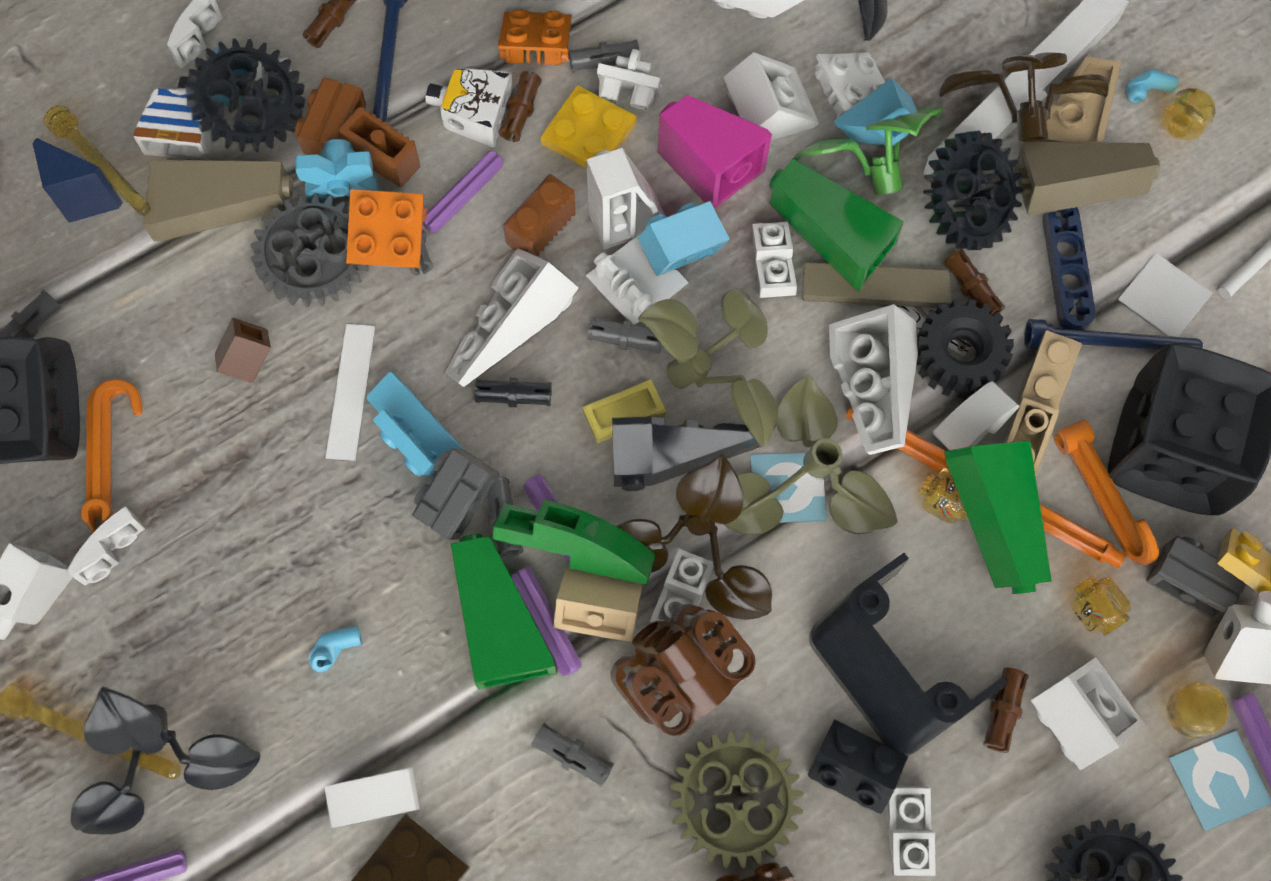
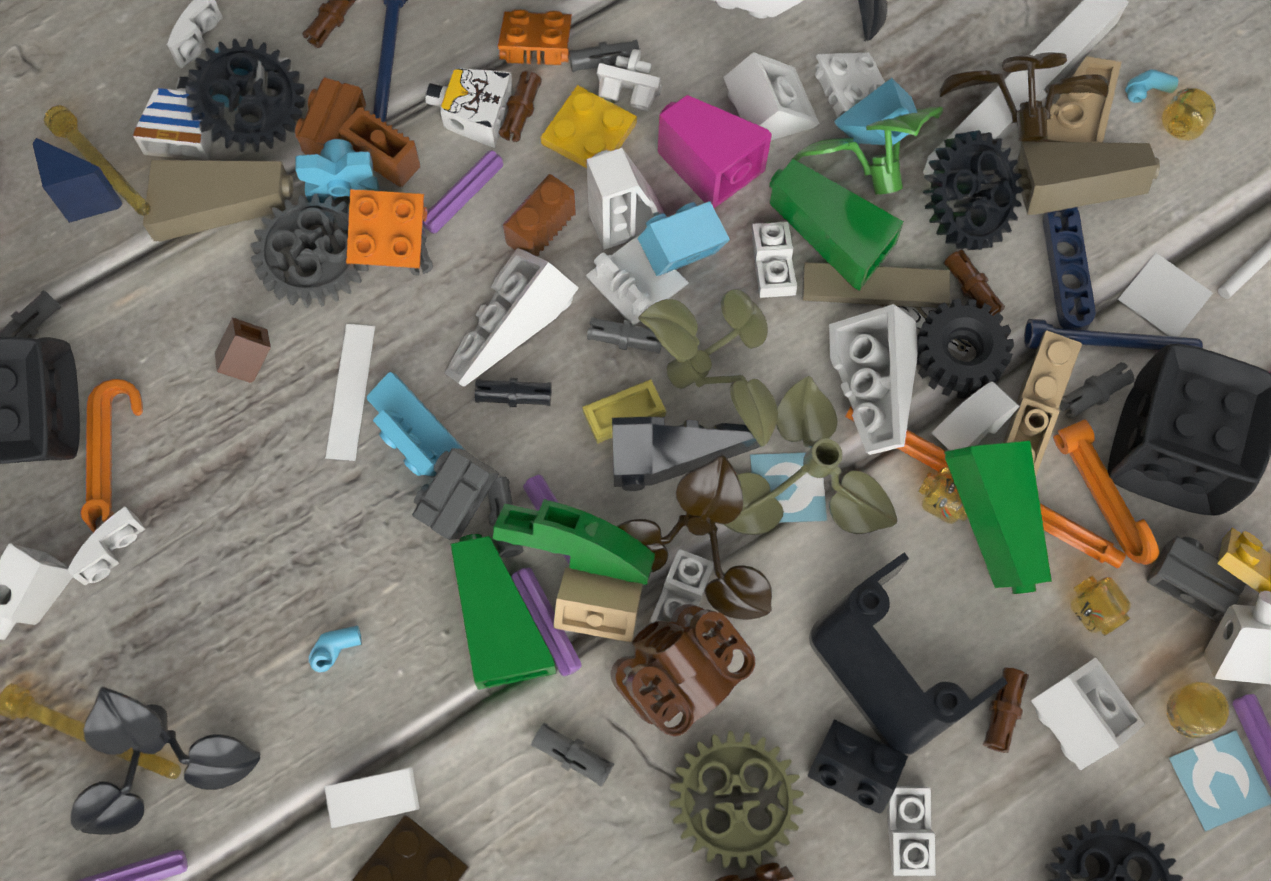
(1097, 390): none -> dark grey pin

